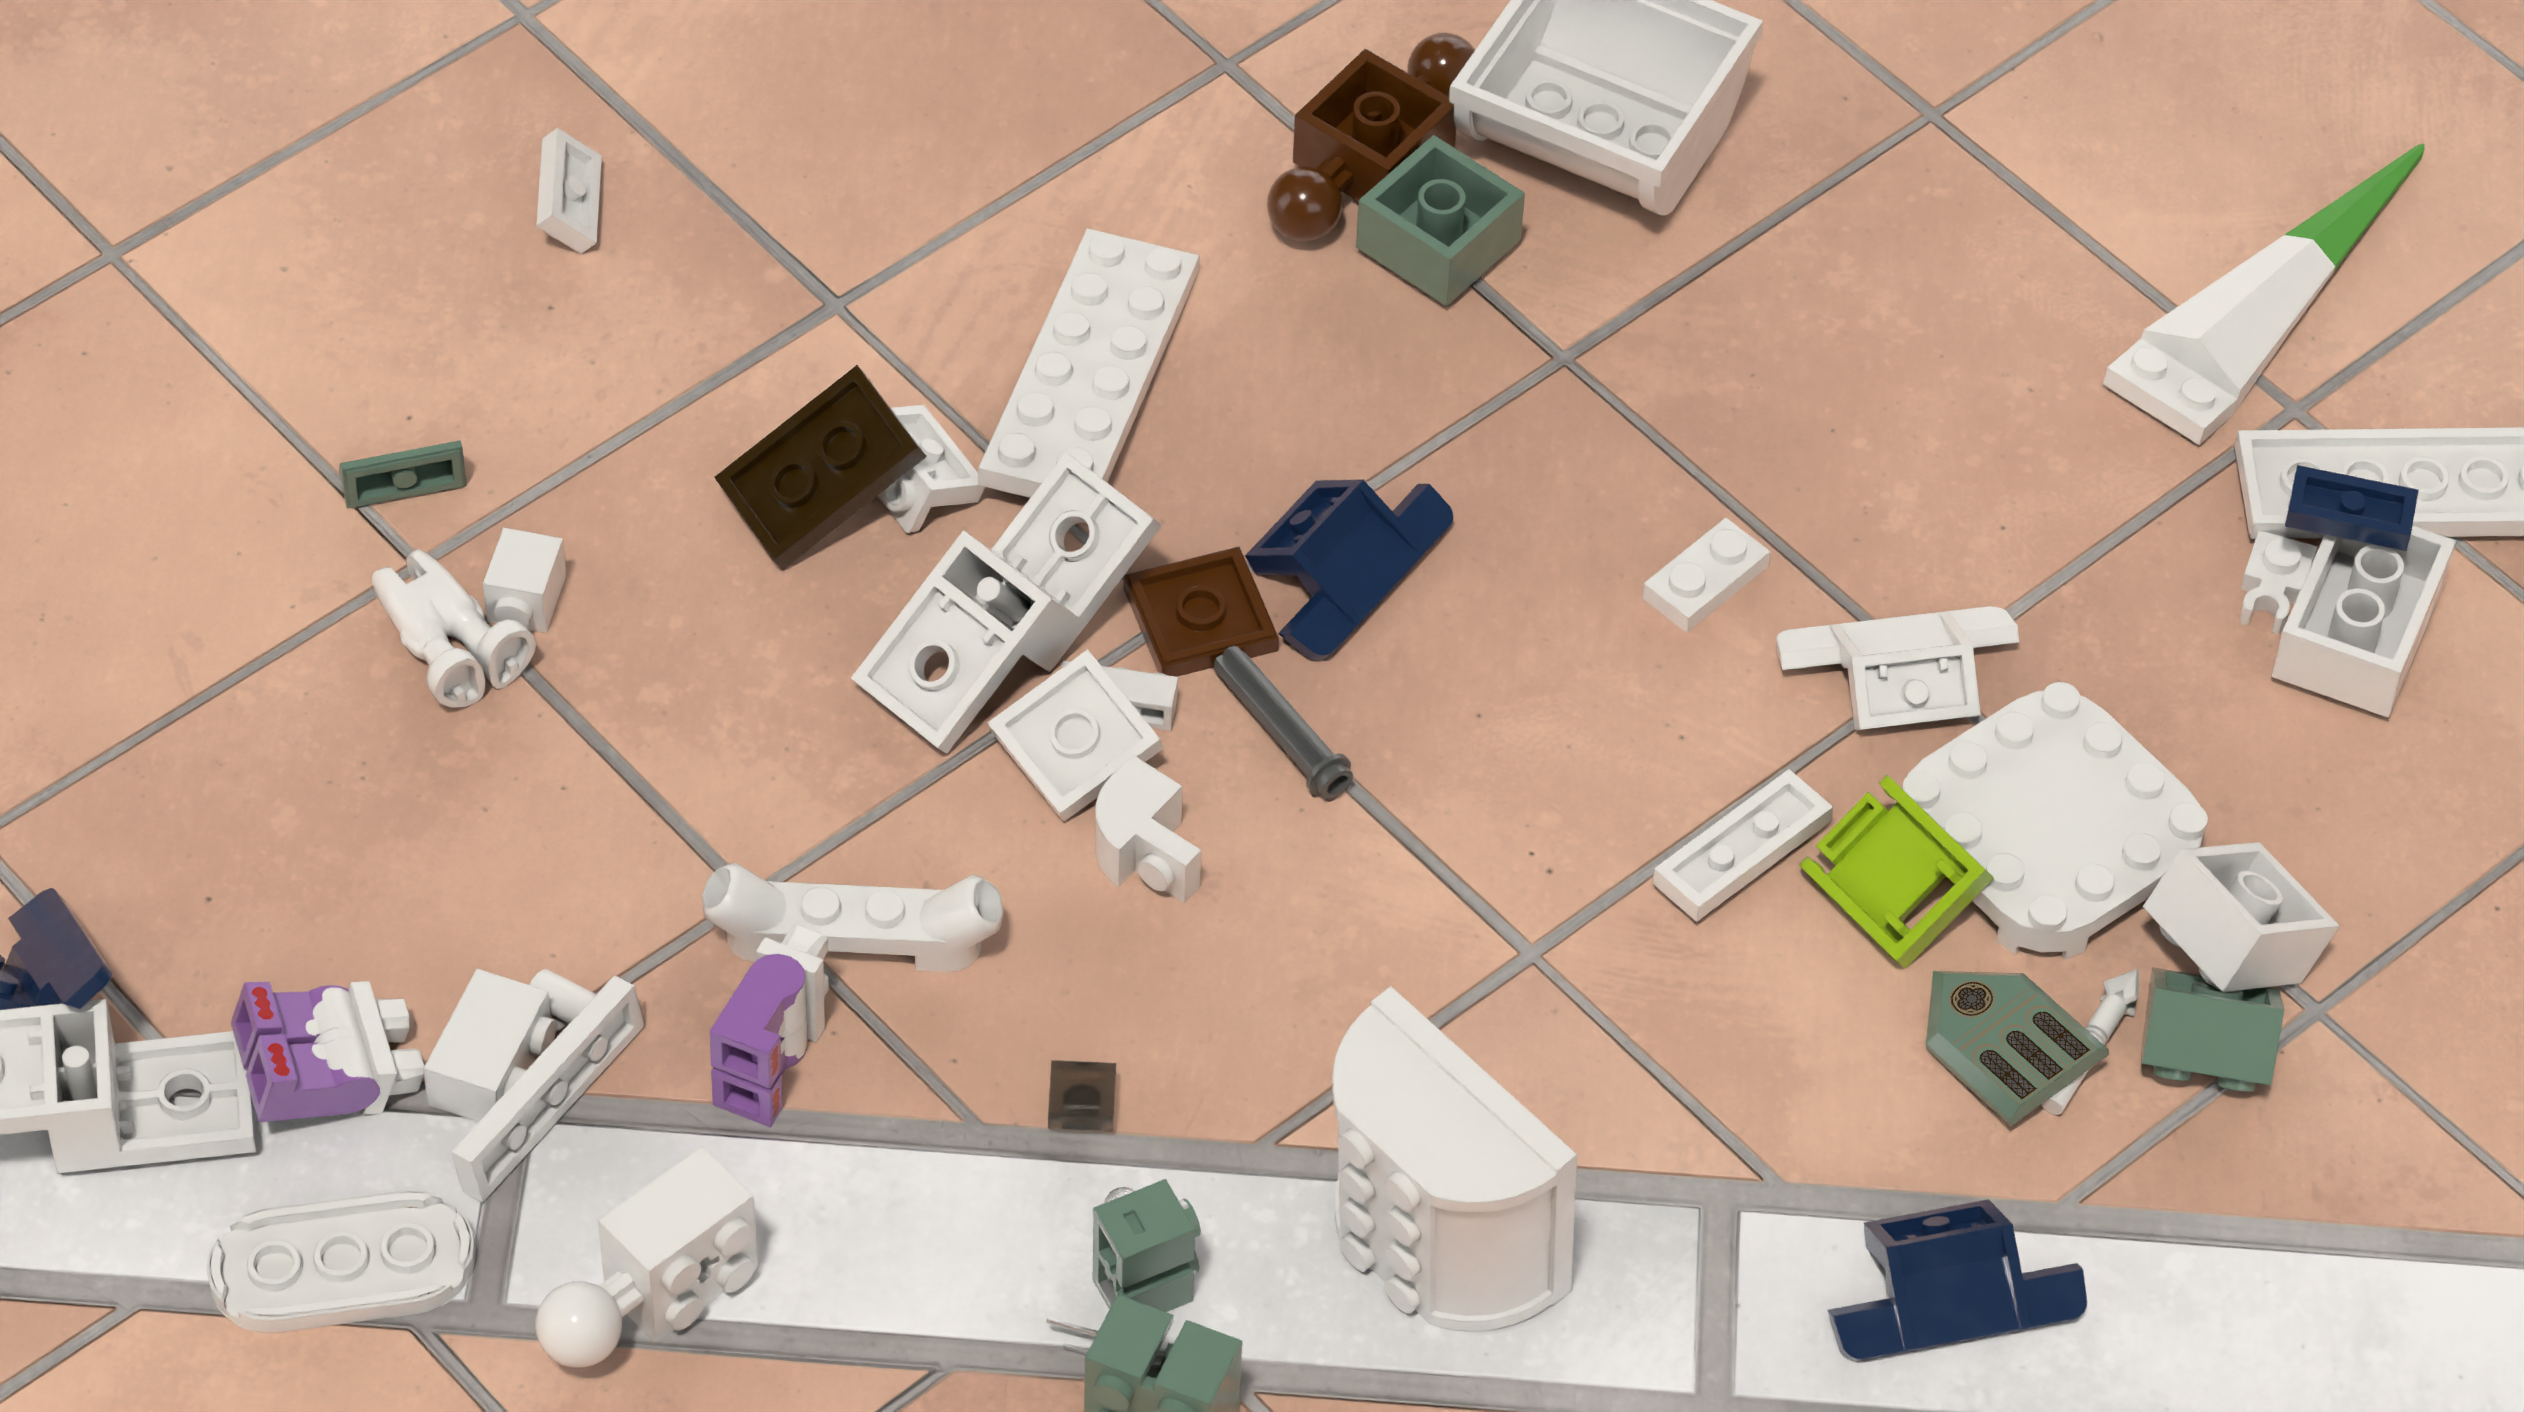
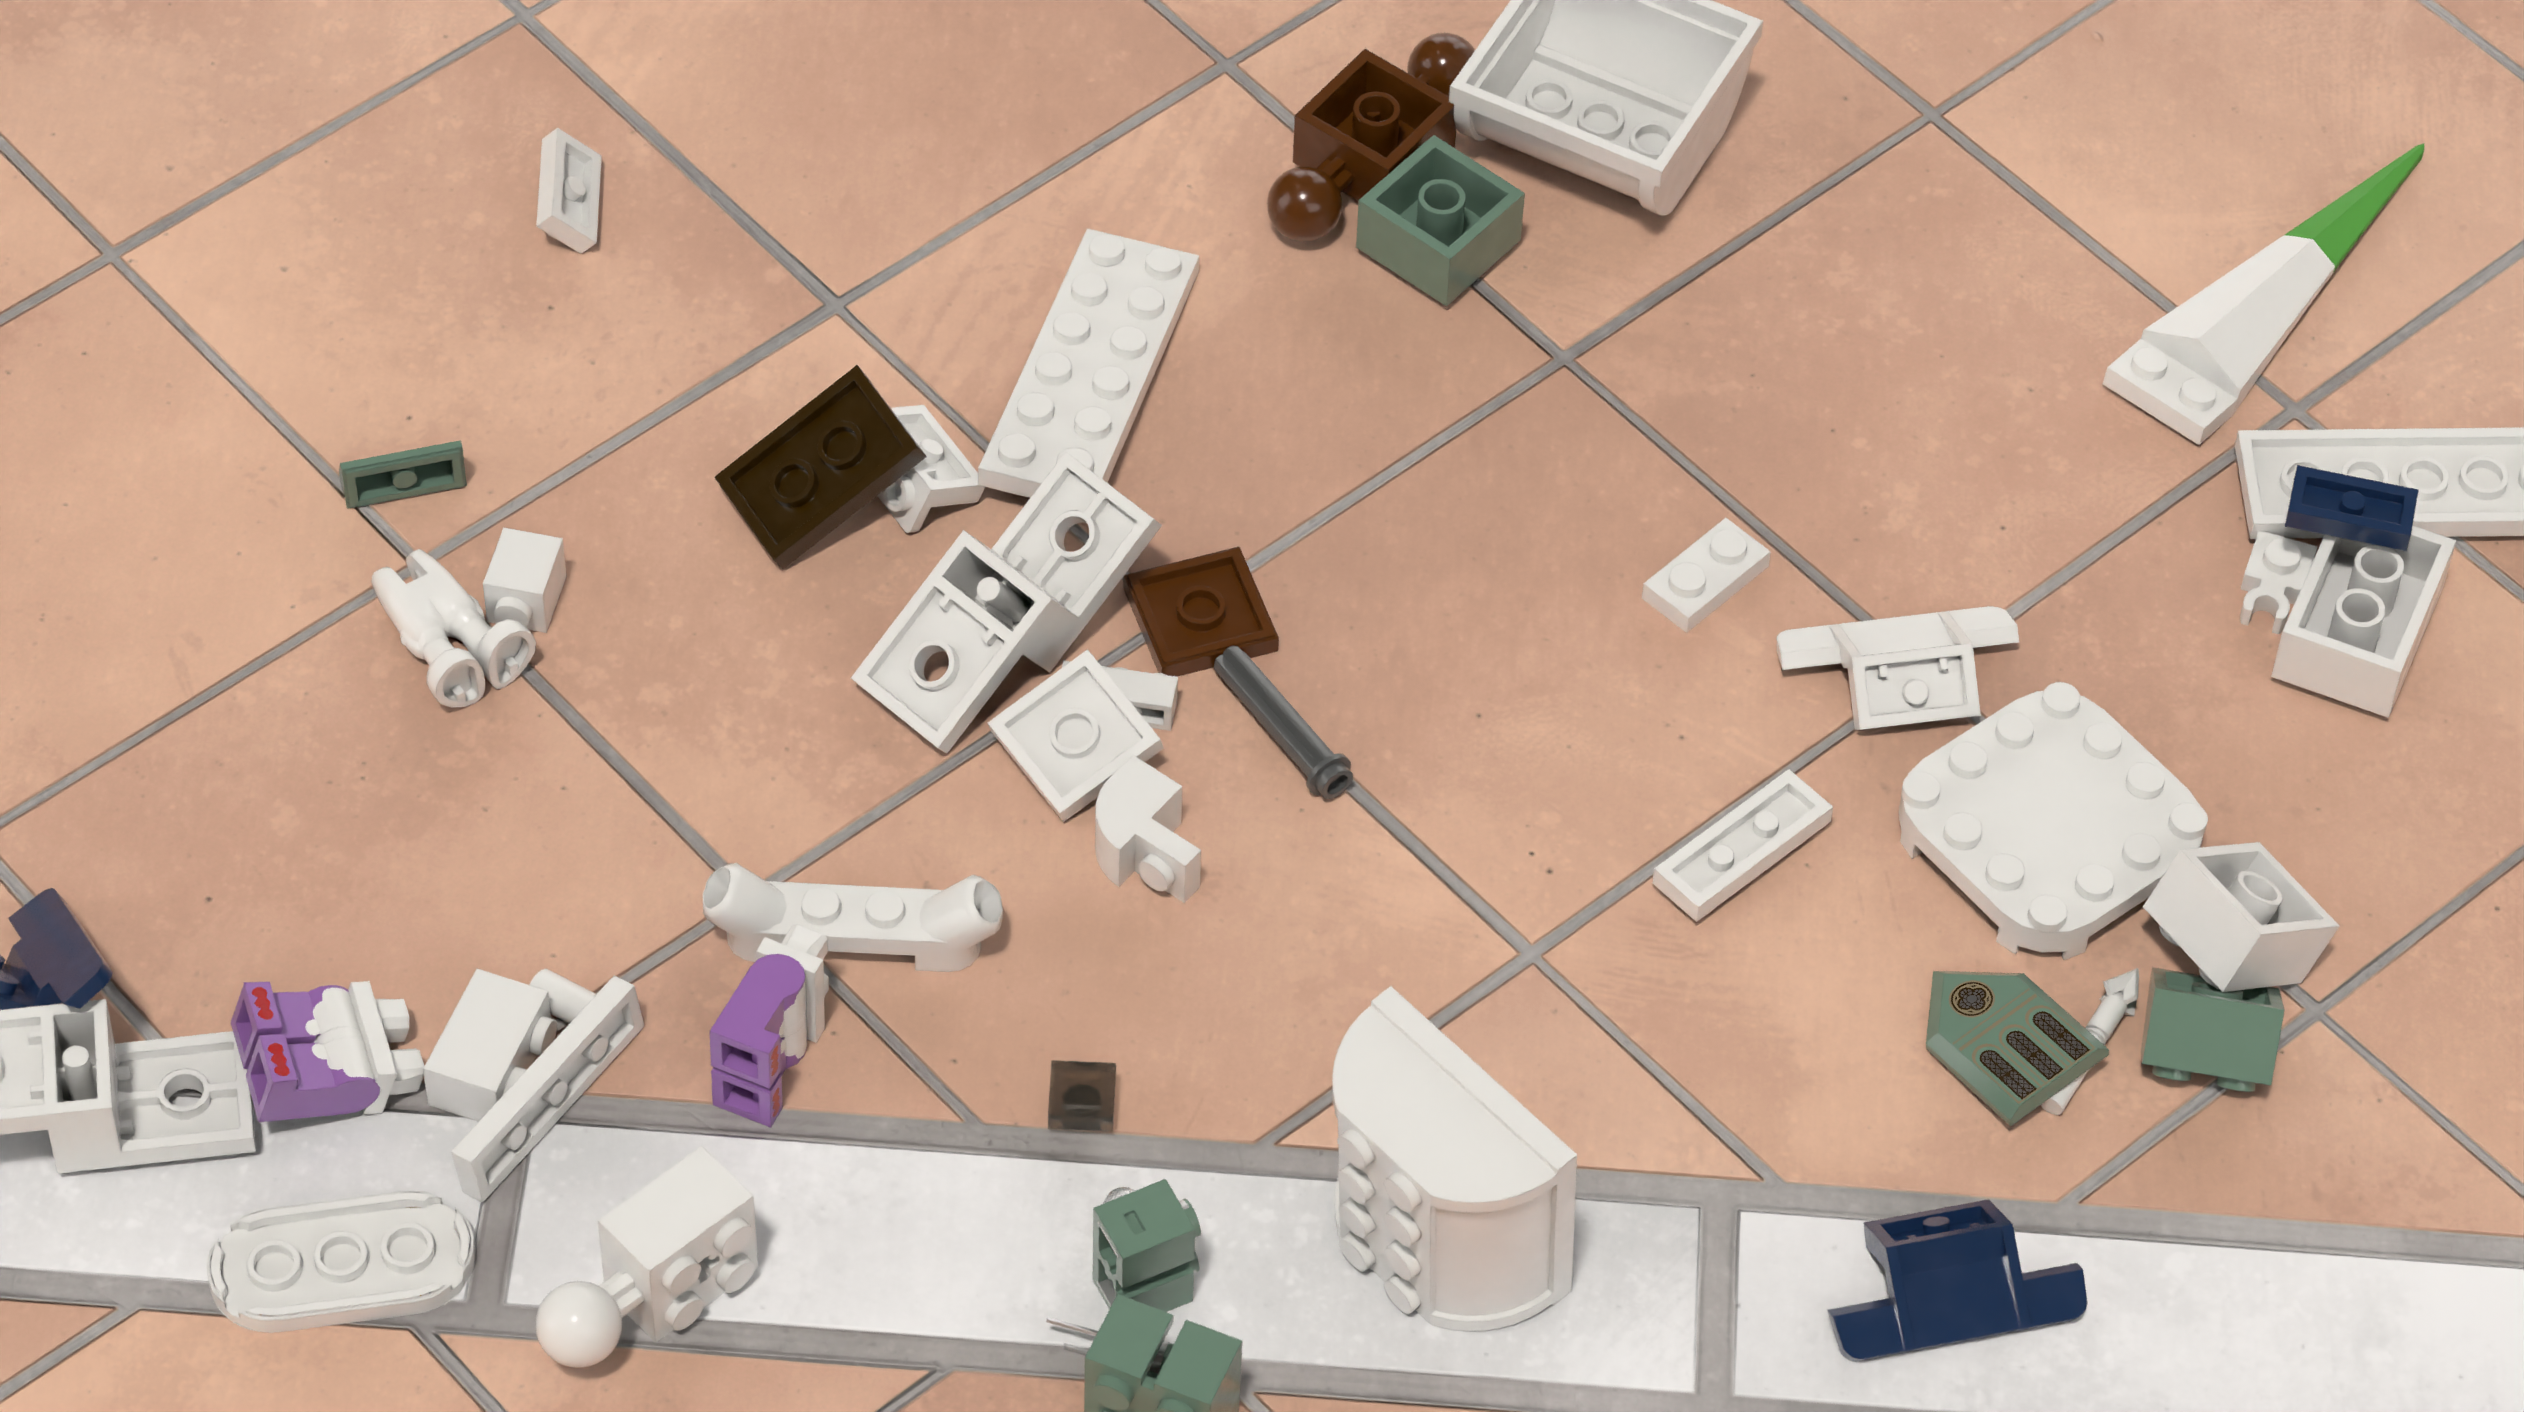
(1346, 554): dark blue plate -> none
(1890, 866): lime container -> none

